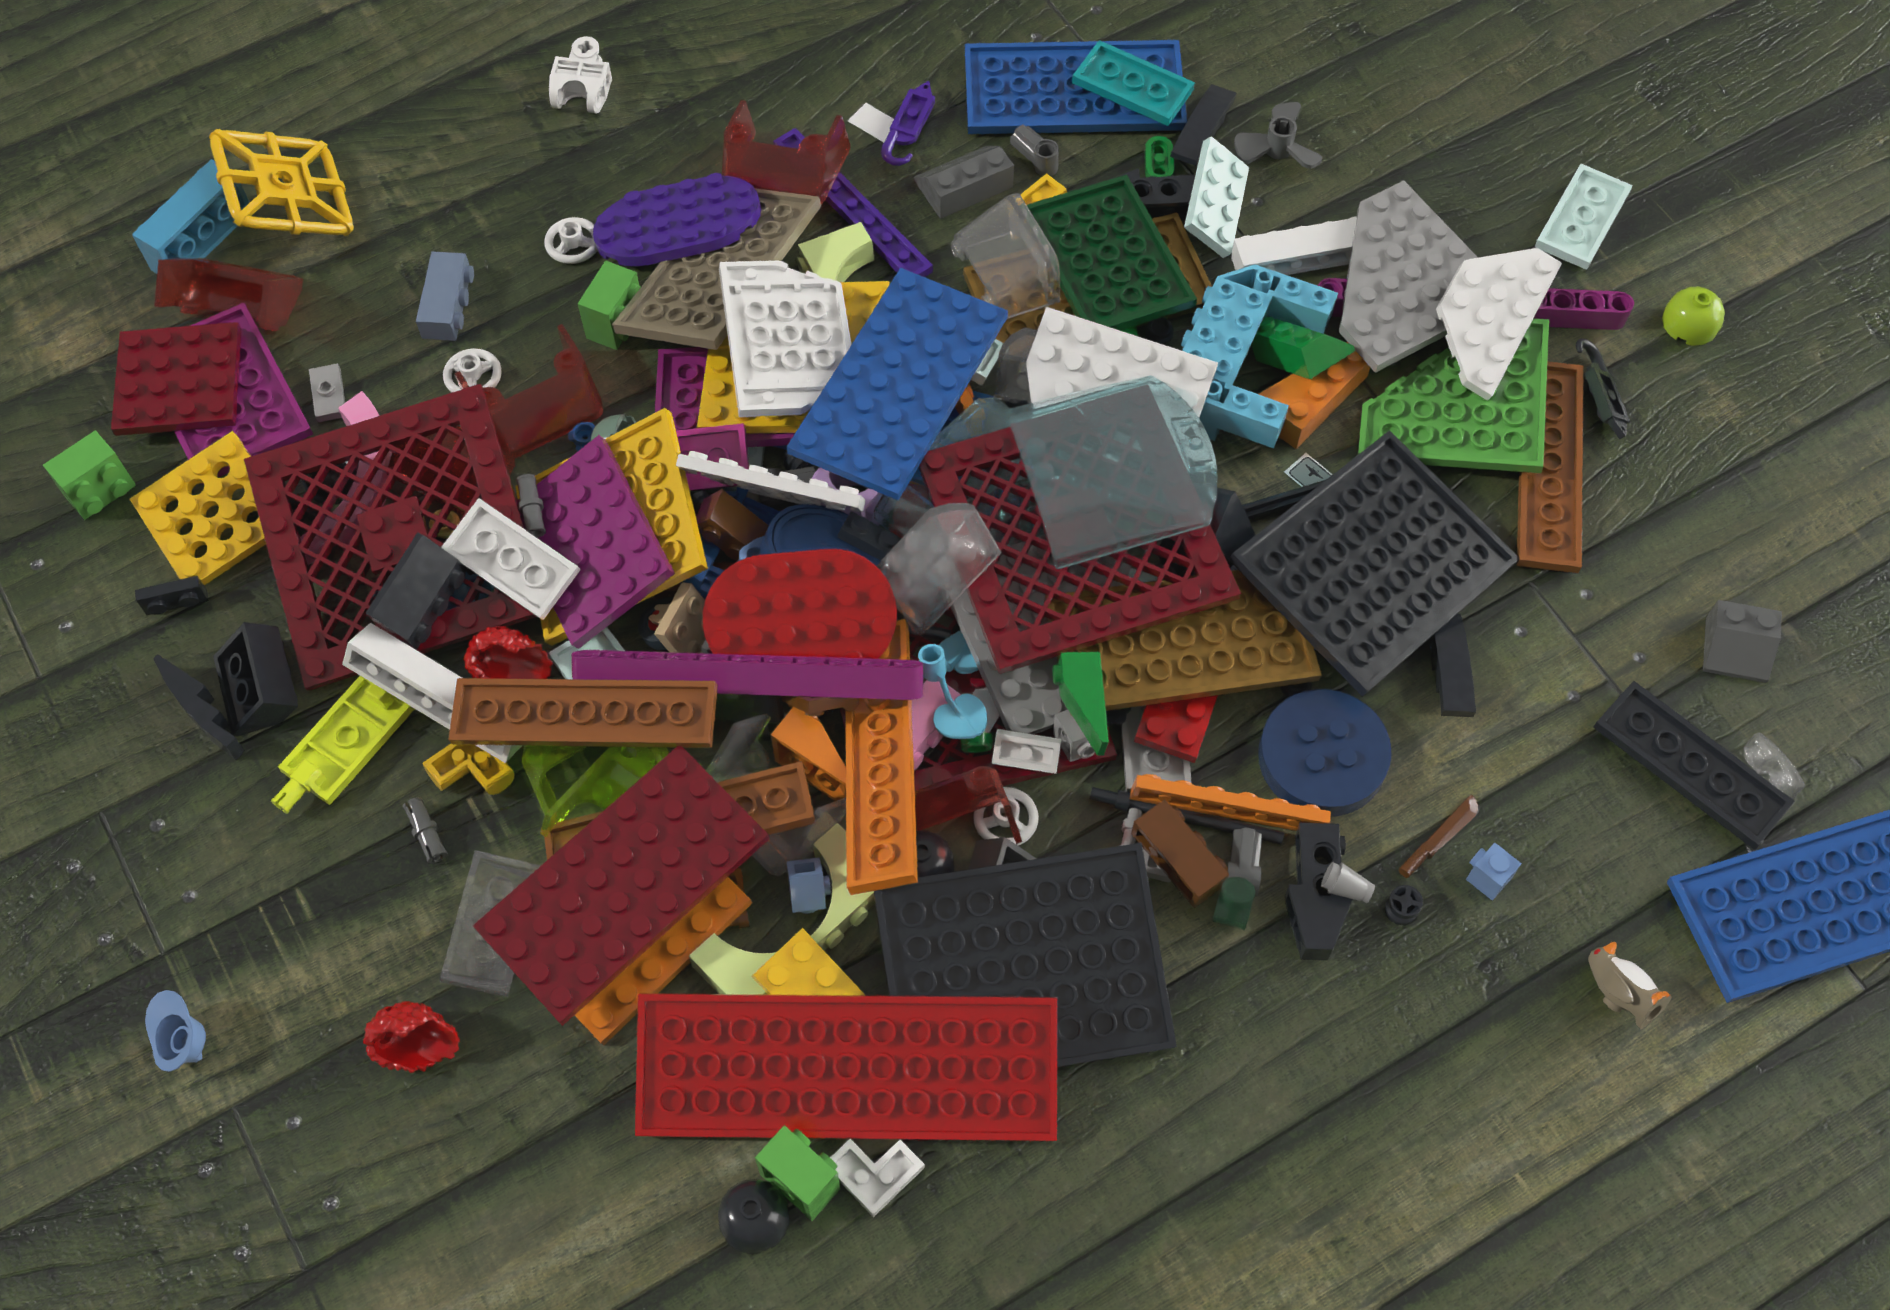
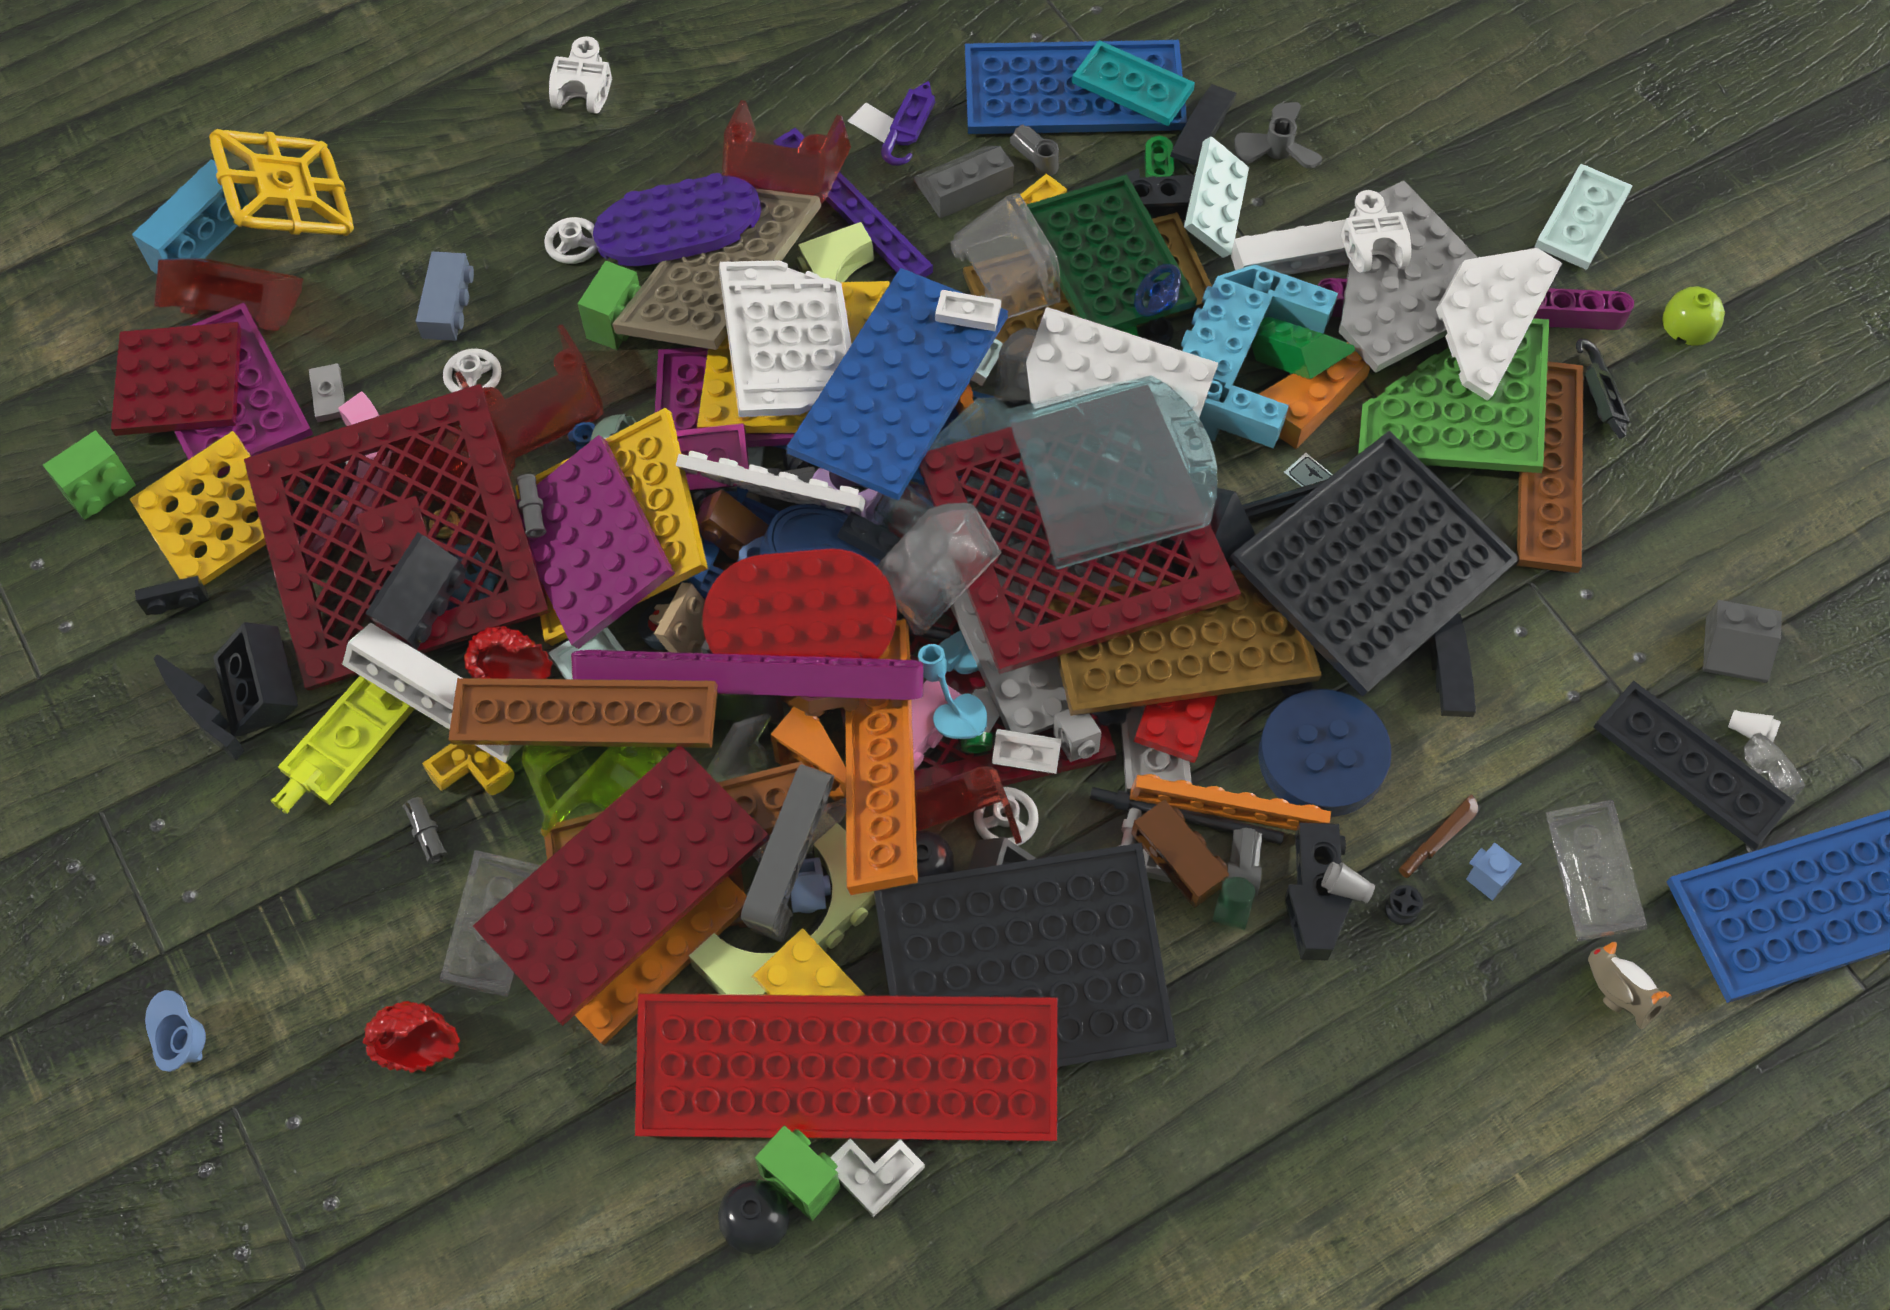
(511, 559): white plate -> none
(766, 902): none -> dark grey beam
(968, 310): none -> white plate
(1083, 694): green slope -> none
(1163, 293): none -> clear blue piece
(1375, 231): none -> white piece
(1595, 870): none -> clear windscreen
(1753, 723): none -> white cone

